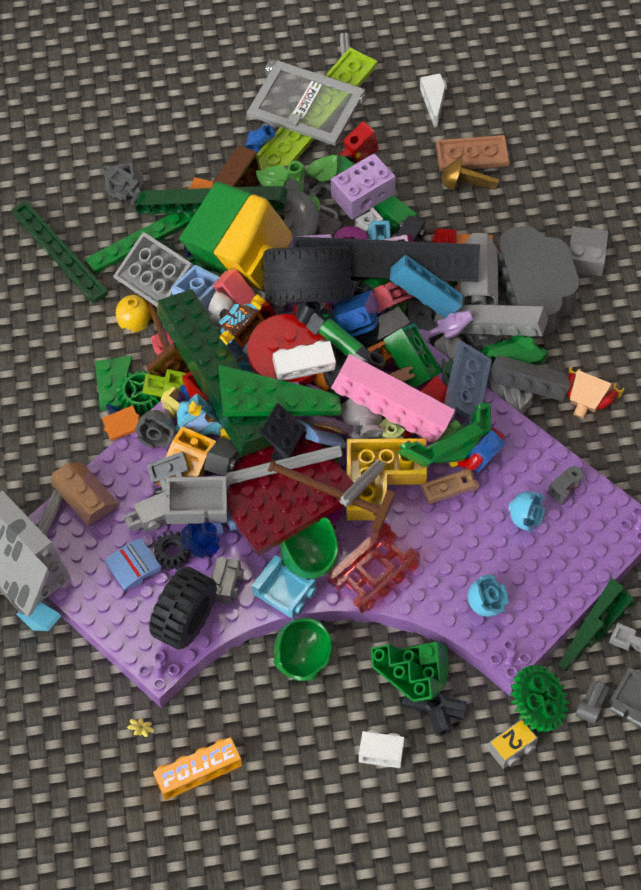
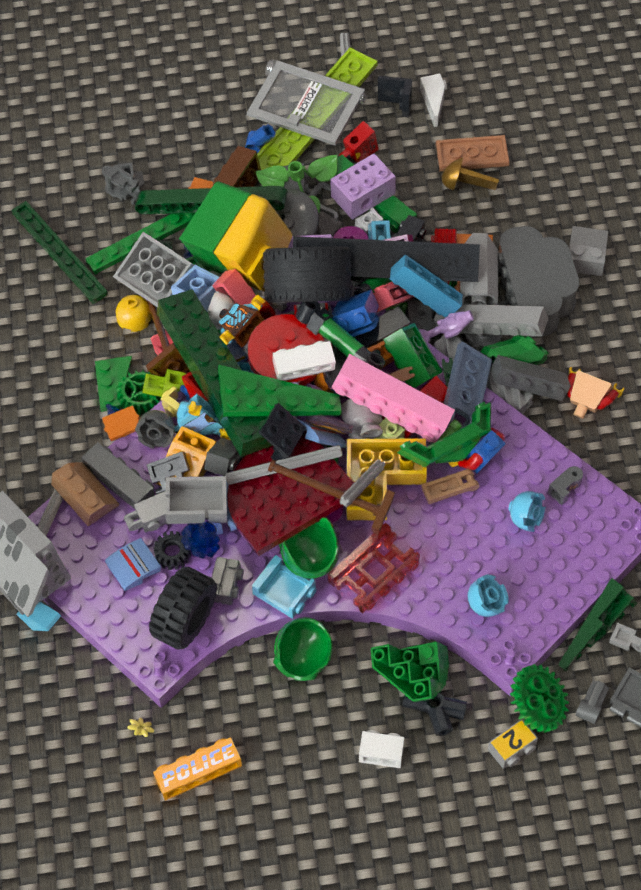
(117, 476): none -> dark grey brick
(396, 91): none -> black bracket

